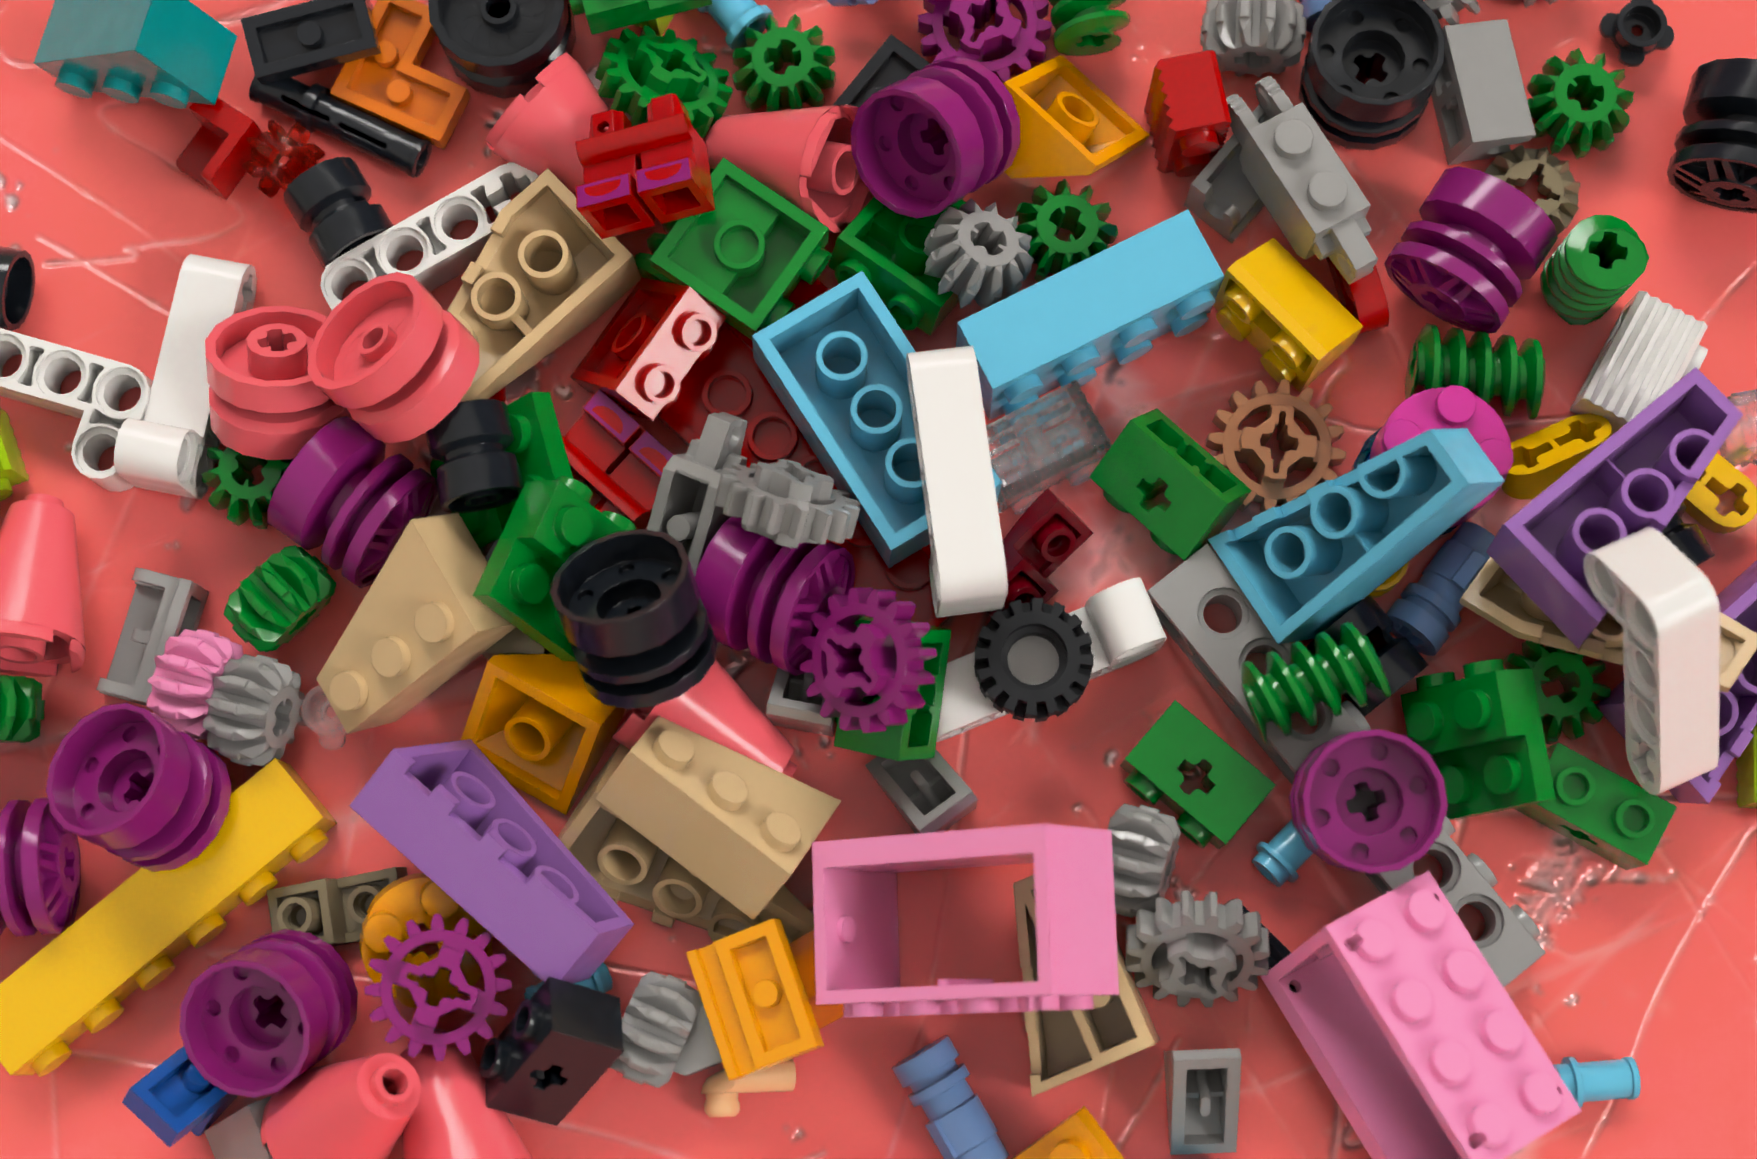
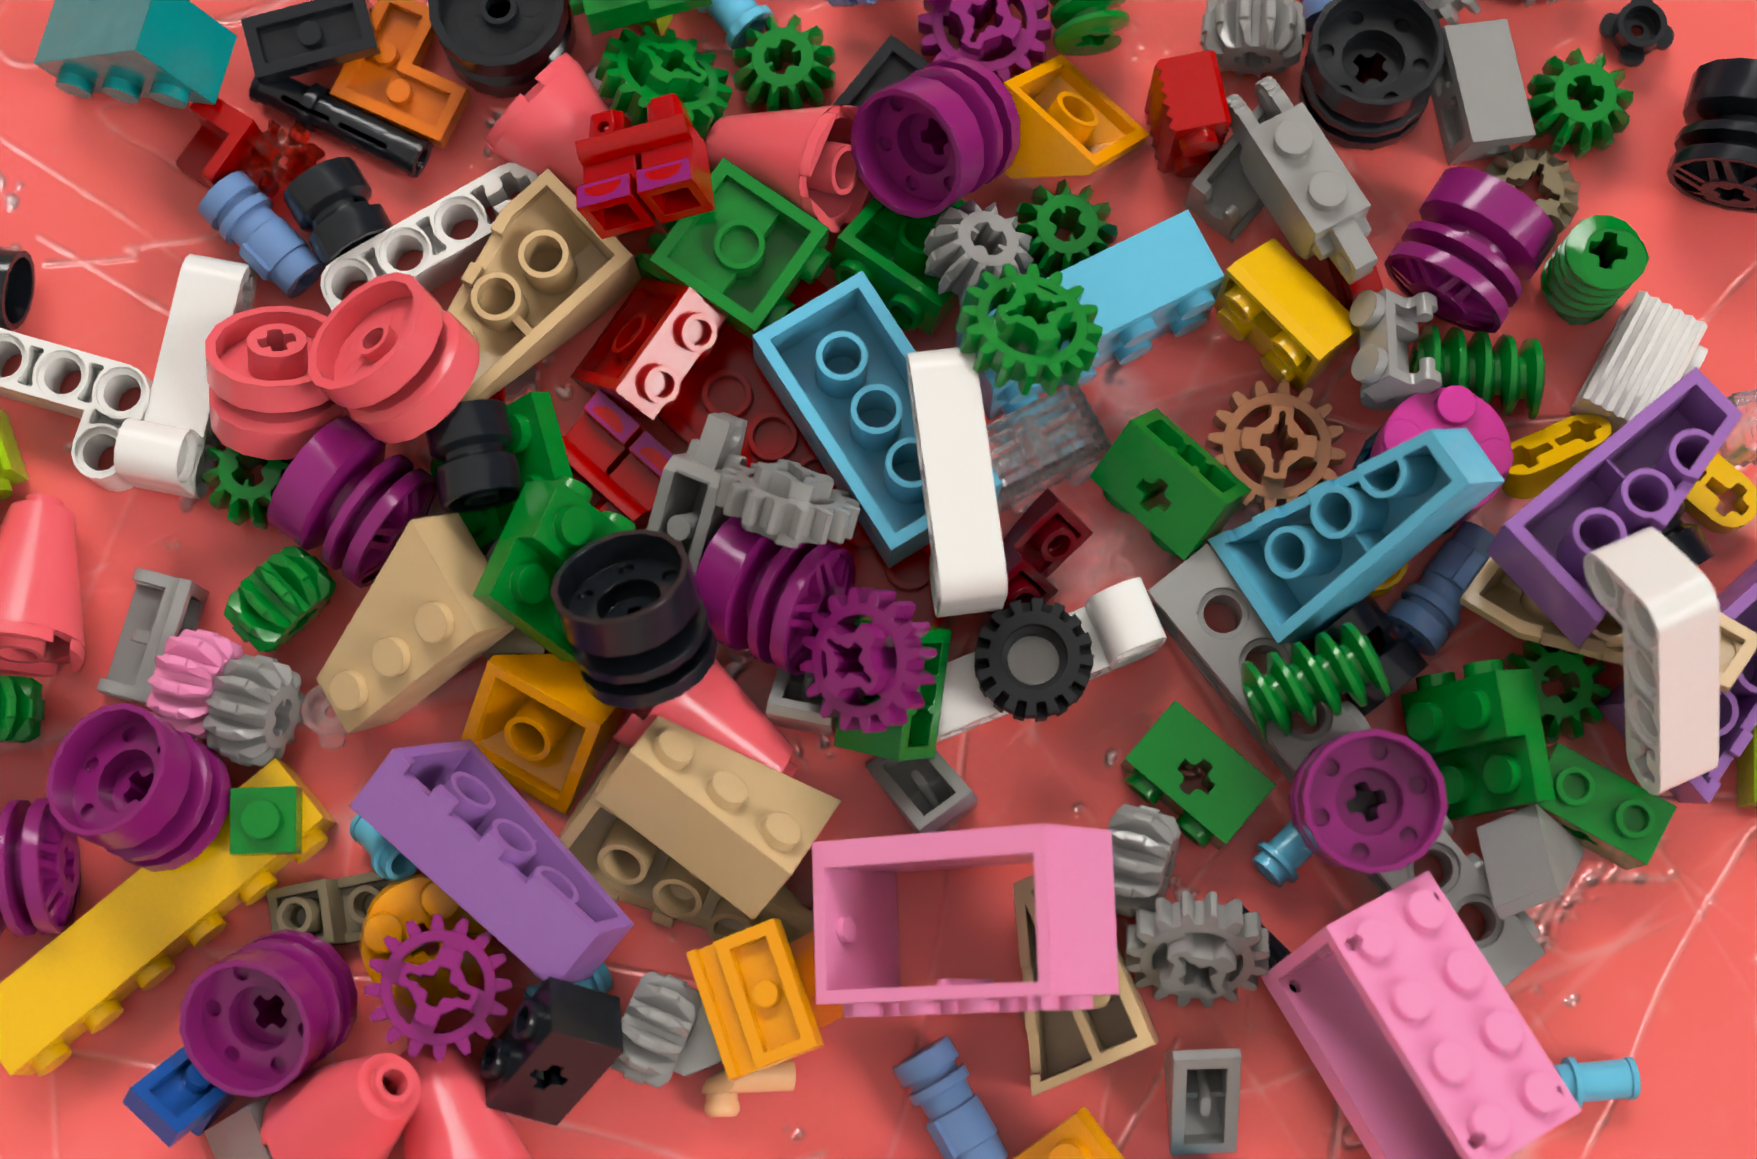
(263, 237): none -> medium blue axle
(265, 821): none -> green plate
(385, 858): none -> medium azure pin
(1028, 329): none -> green gear
(1385, 330): none -> light grey piece
(1527, 859): none -> light grey slope

